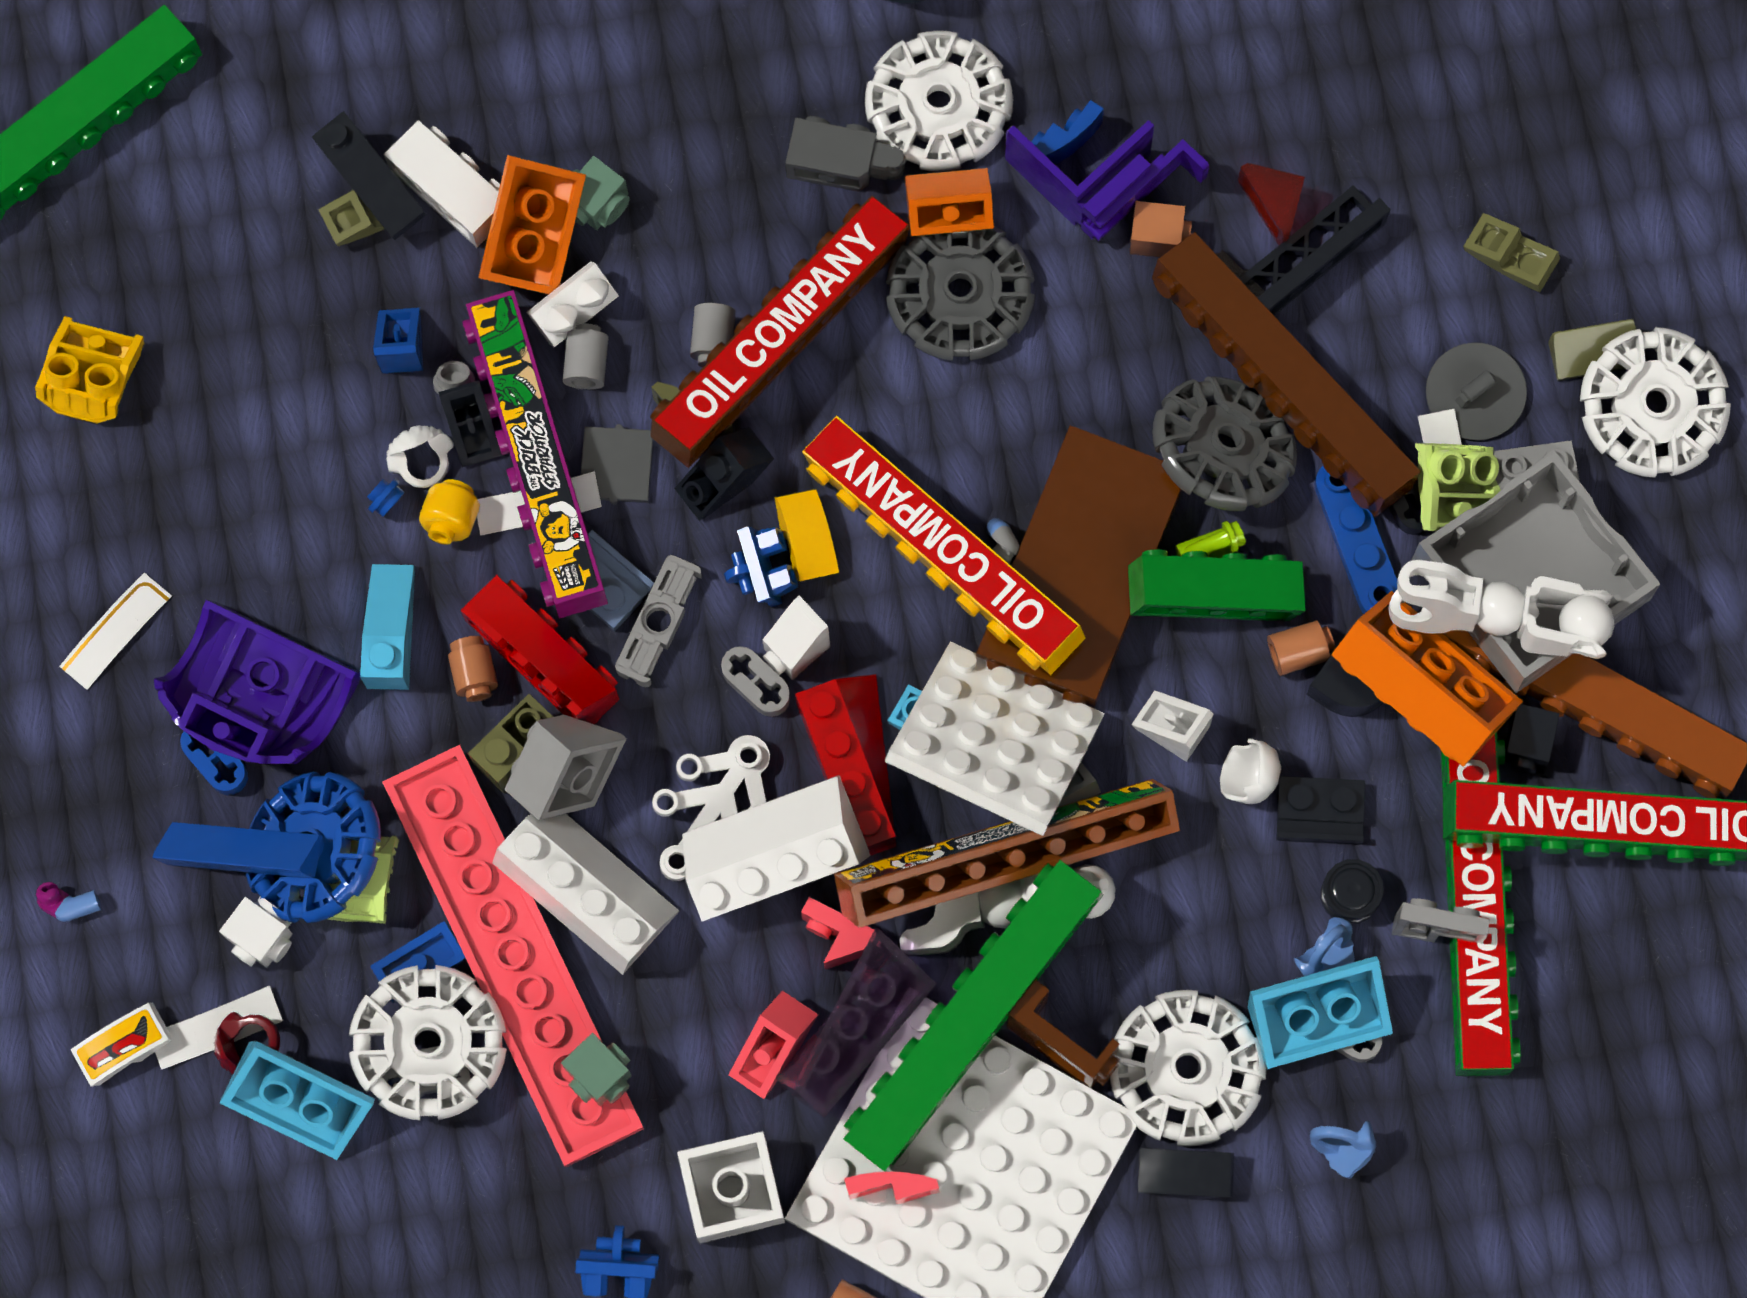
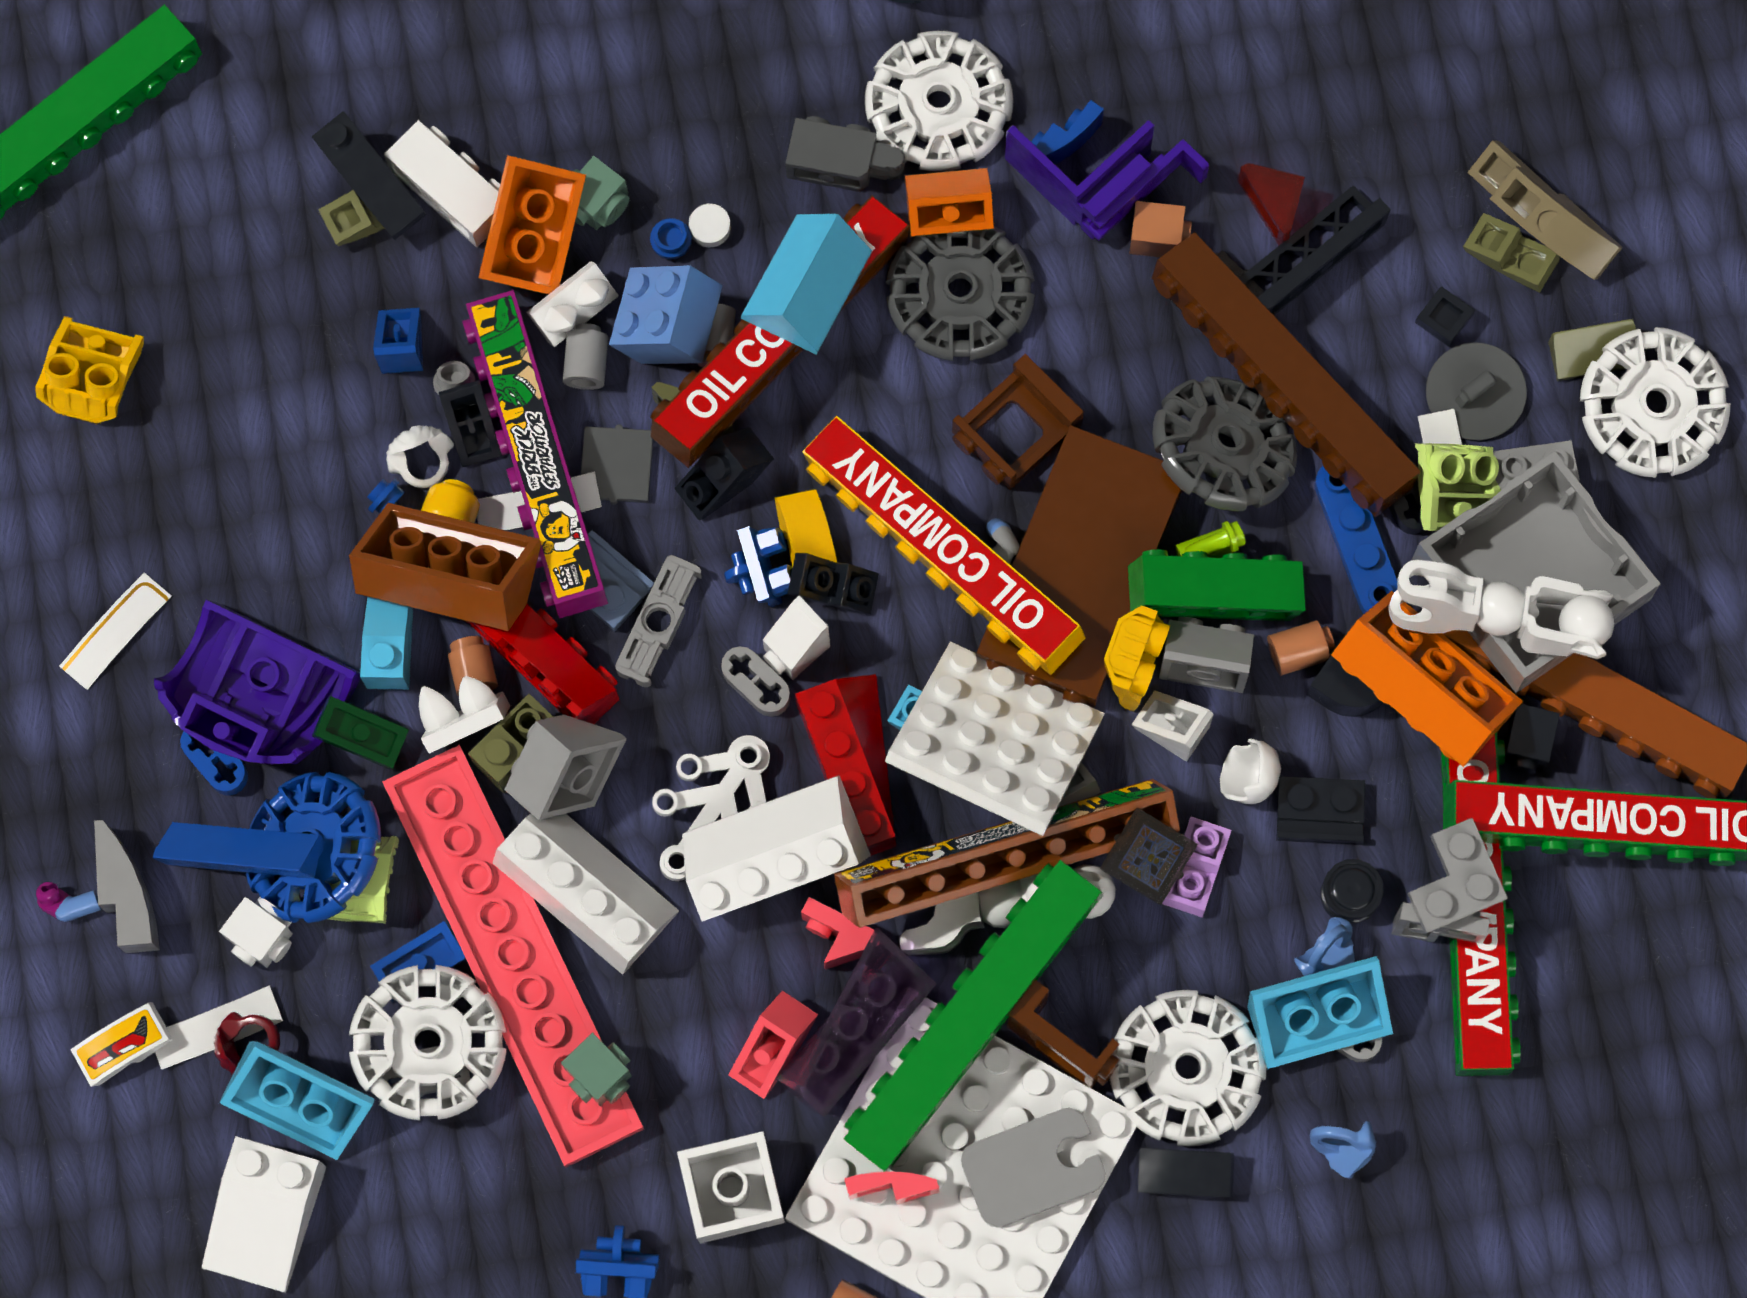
(124, 892): none -> light grey slope
(262, 1213): none -> white slope
(360, 732): none -> dark green plate
(445, 566): none -> dark orange slope
(446, 725): none -> white tile
(665, 315): none -> medium blue brick
(670, 238): none -> blue plate
(709, 225): none -> white tile
(808, 280): none -> medium azure slope
(833, 583): none -> black slope
(1020, 1169): none -> light grey piece
(1040, 400): none -> reddish brown window
(1132, 654): none -> yellow slope
(1148, 856): none -> piece
(1193, 890): none -> lavender slope
(1207, 655): none -> light grey slope
(1445, 316): none -> black plate
(1469, 881): none -> light grey plate
(1543, 212): none -> dark tan slope

